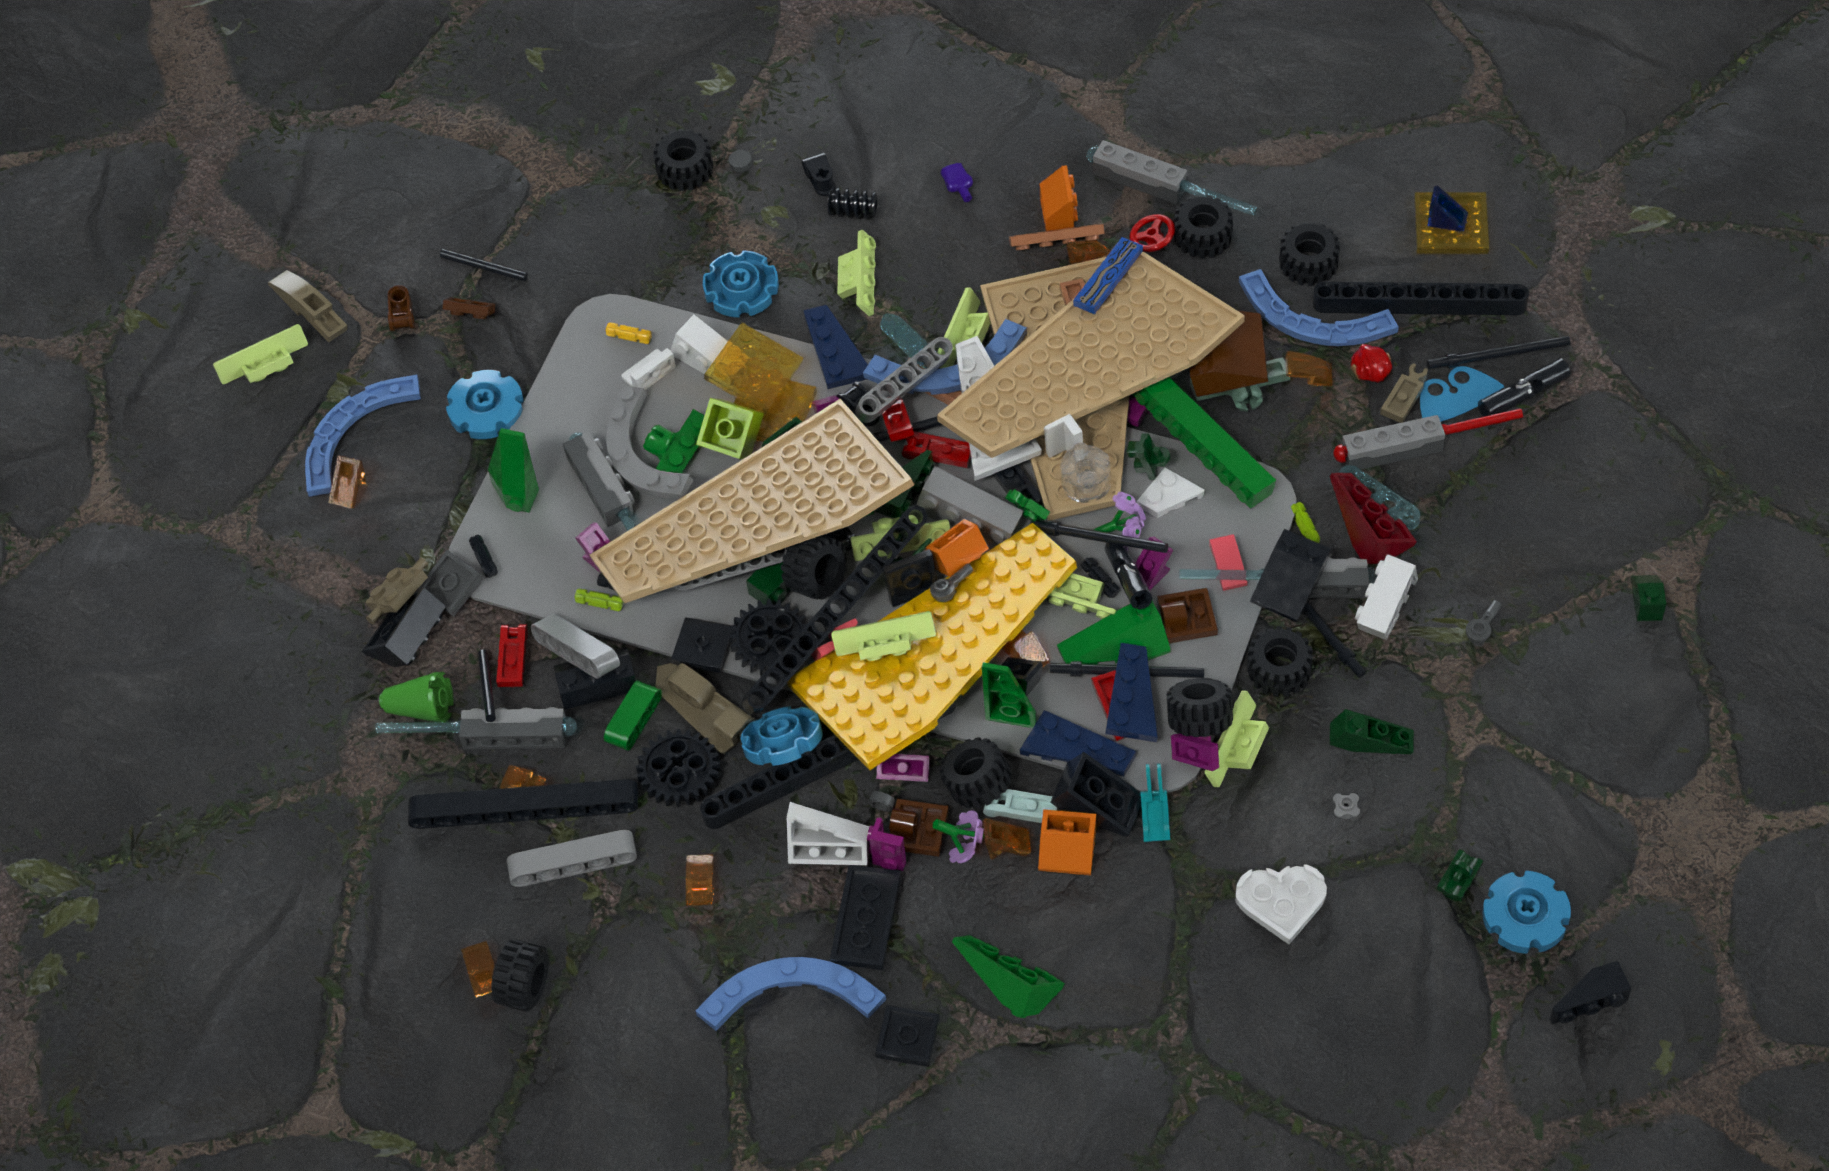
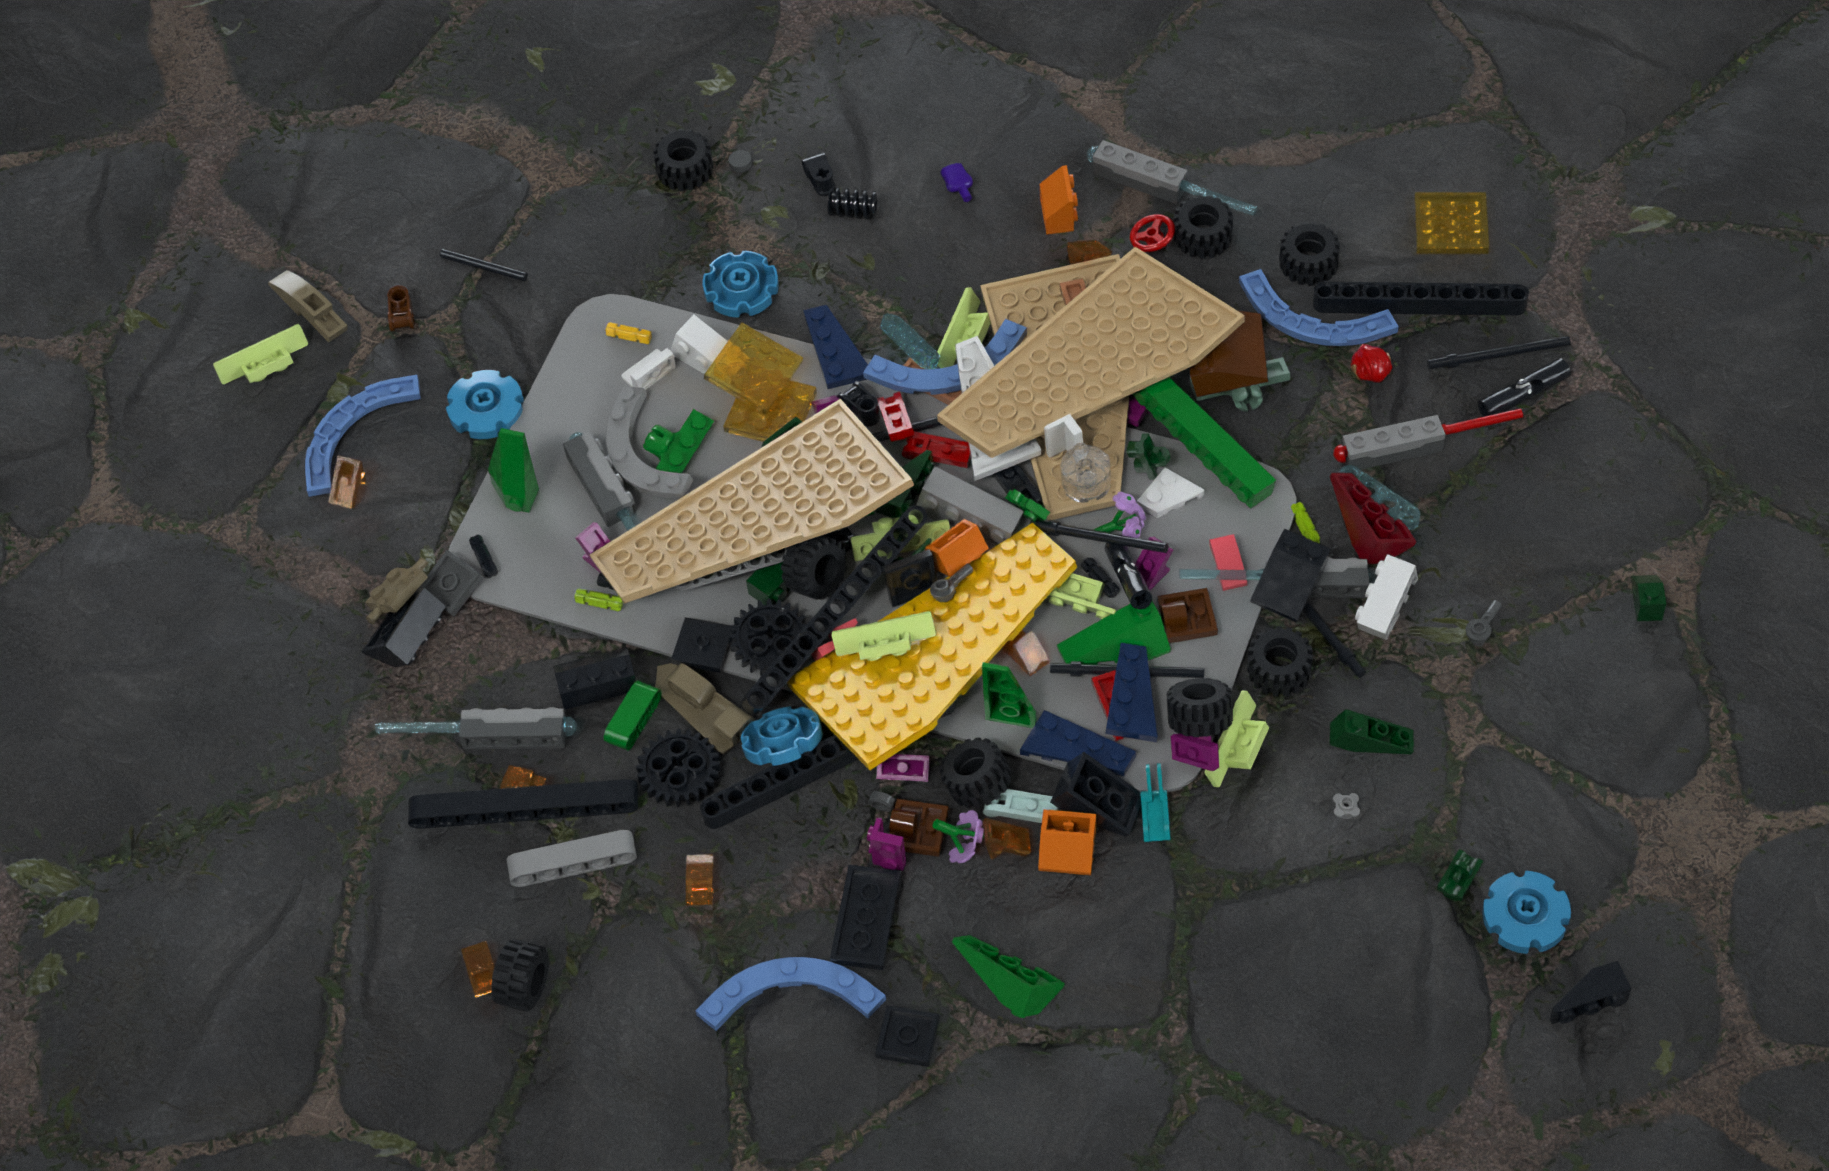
(420, 698): bright green cone -> none
(460, 306): reddish brown plate -> none
(486, 686): black bar -> none
(512, 656): red plate -> none
(575, 645): light grey beam -> none
(729, 428): lime brick -> none
(824, 838): white wedge -> none
(857, 273): yellowish green bracket -> none
(896, 387): light grey beam -> none
(1025, 671): black slope -> none
(1046, 238): nougat plate -> none
(1108, 275): blue tile -> none
(1282, 899): white plate -> none
(1310, 367): clear orange slope -> none
(1404, 395): dark tan plate -> none
(1446, 212): clear blue slope -> none
(1453, 404): dark azure piece -> none

